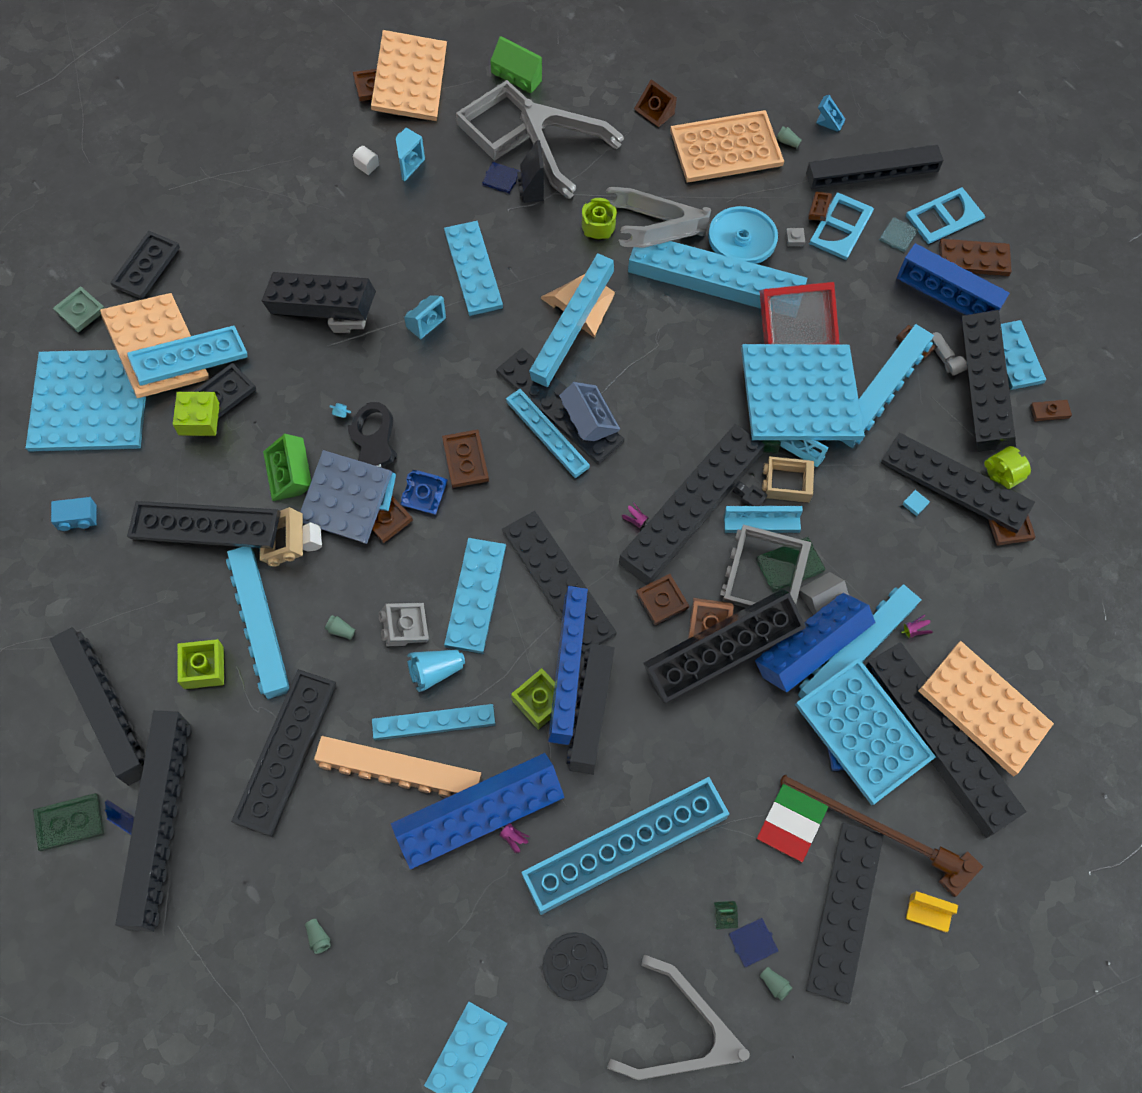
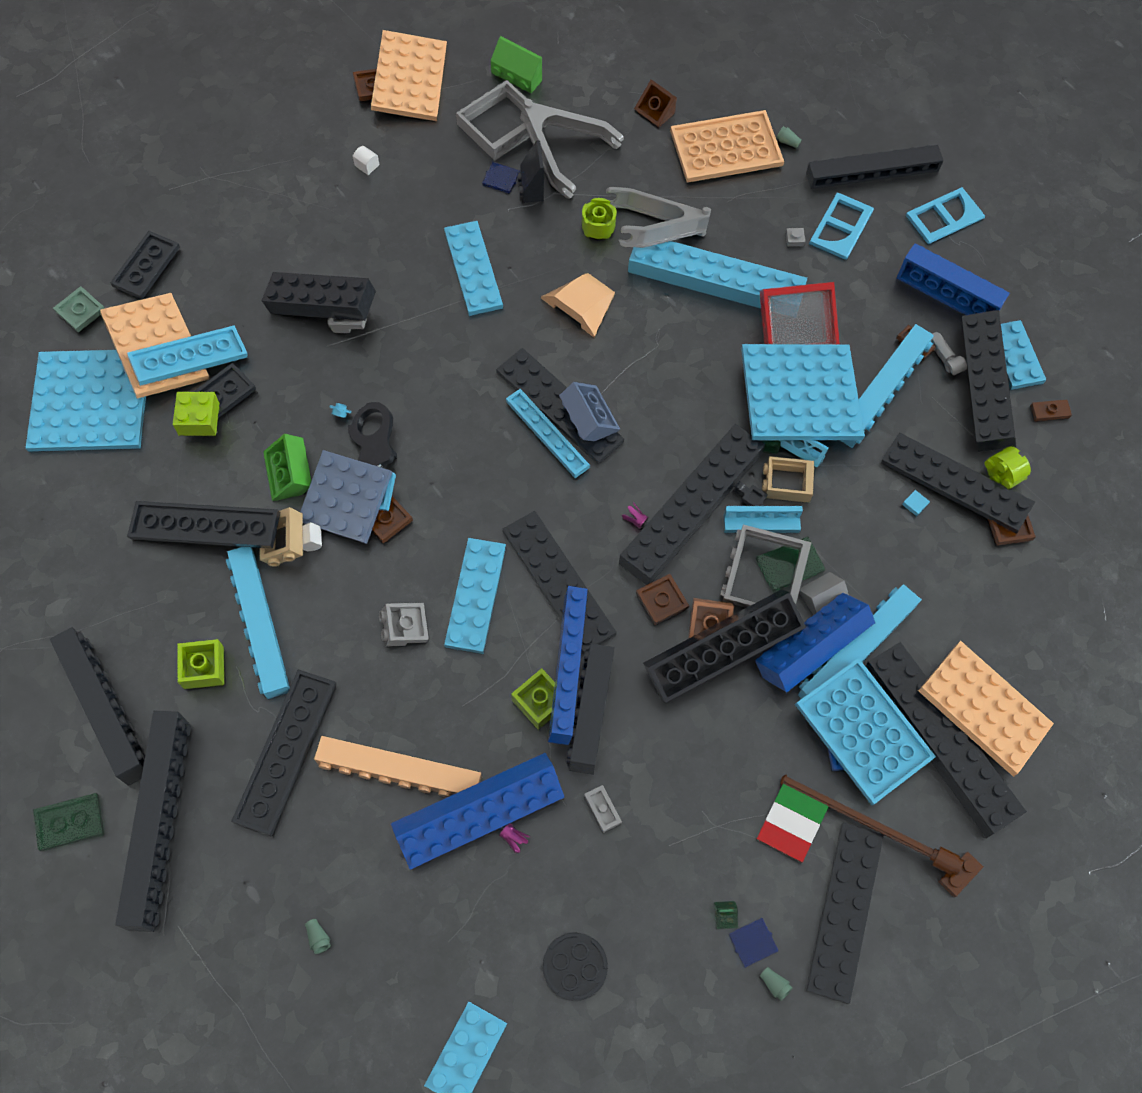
(74, 513): dark azure brick -> none
(119, 816): clear blue piece -> none
(339, 627): sand green cone -> none
(410, 152): medium azure slope -> none
(423, 491): blue slope -> none
(426, 316): medium azure slope -> none
(433, 666): medium azure cone -> none
(433, 722): medium azure plate -> none
(465, 458): reddish brown plate -> none
(572, 320): medium azure brick -> none
(602, 808): none -> light grey plate
(624, 845): medium azure brick -> none
(725, 1047): light grey piece -> none
(743, 234): medium azure dish -> none
(820, 206): reddish brown plate -> none
(830, 114): dark azure slope -> none
(899, 234): clear light blue piece -> none
(911, 627): flat silver piece -> none
(930, 911): yellow panel -> none
(978, 256): reddish brown plate -> none

